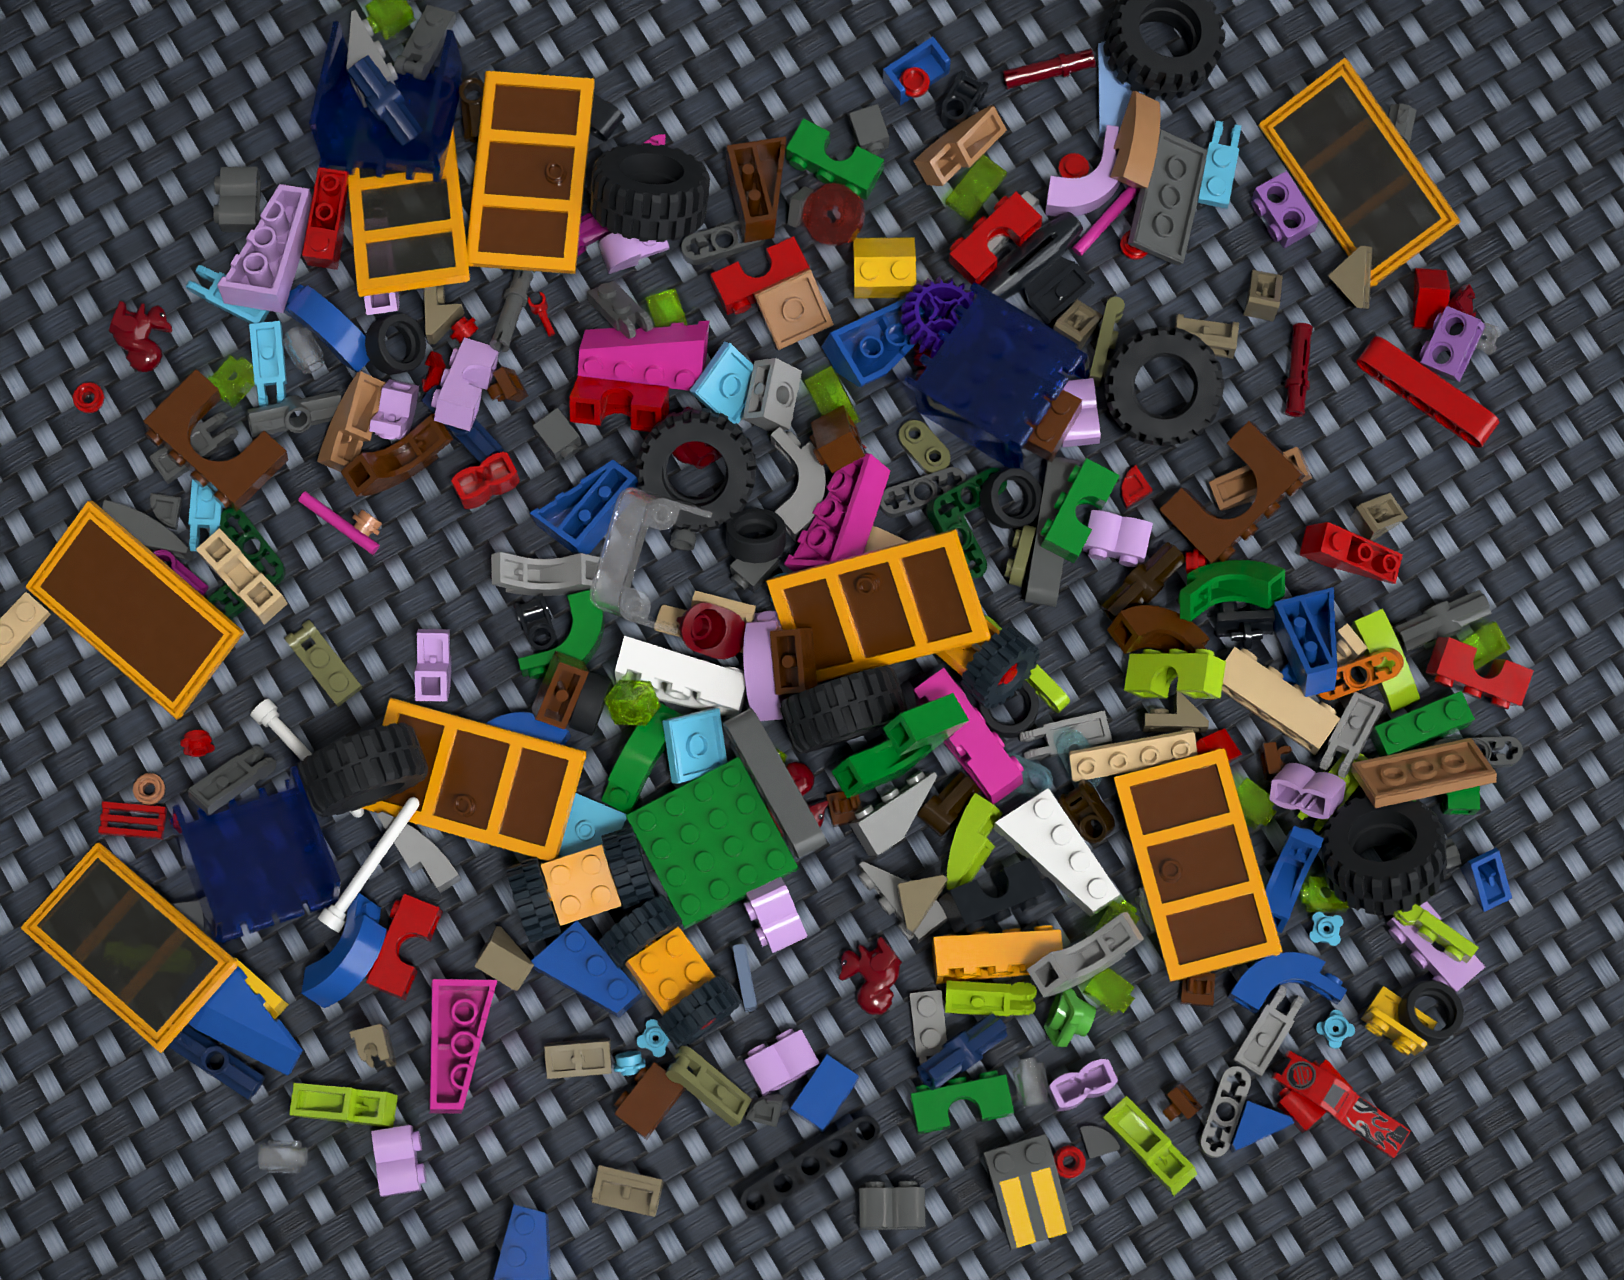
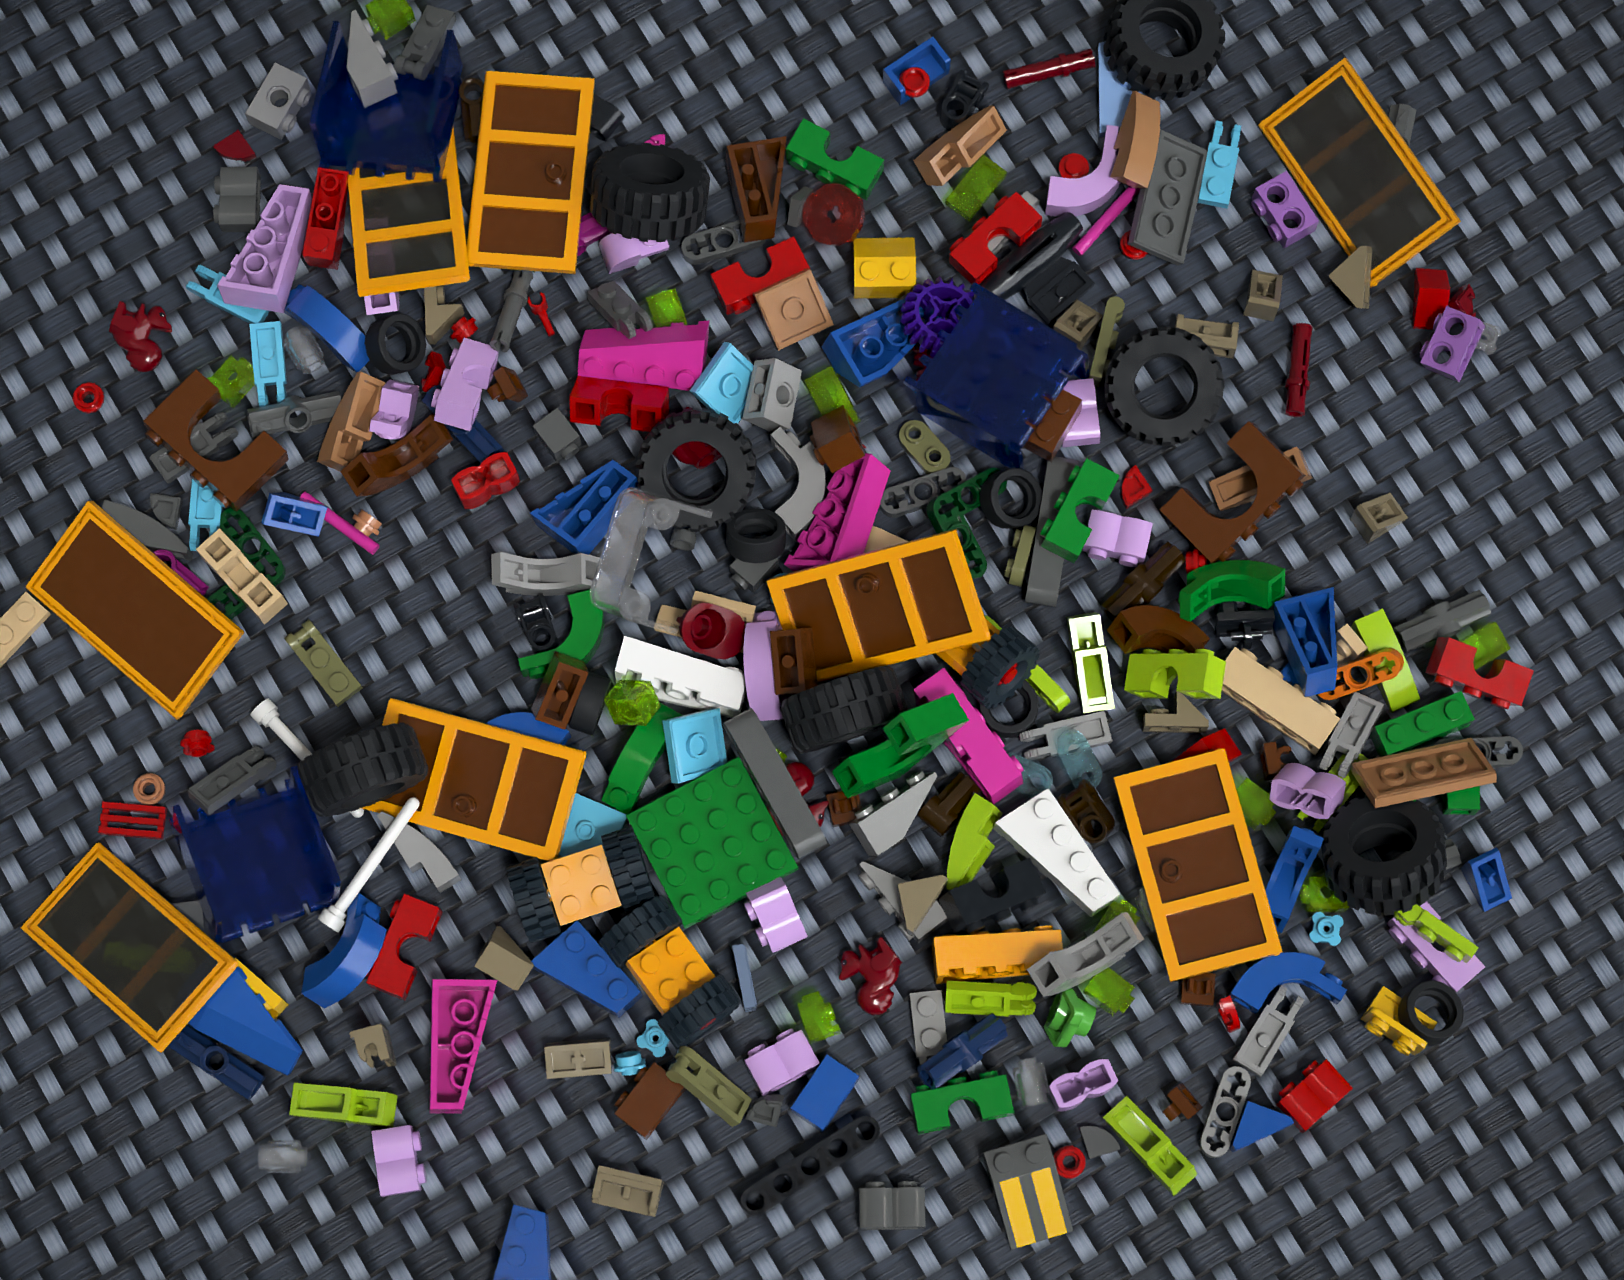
(235, 148): none -> dark red tile
(279, 84): none -> light grey brick
(294, 513): none -> blue slope
(384, 100): dark blue piece -> none
(433, 665): lavender brick -> none
(817, 1017): none -> clear neon green brick
(869, 129): dark grey brick -> none
(1090, 662): none -> slope
(1131, 755): tan bracket -> none
(1228, 1014): none -> red tile
(1326, 1029): medium azure plate -> none
(1343, 1104): piece -> none
(1350, 552): red slope -> none
(1427, 391): red beam -> none

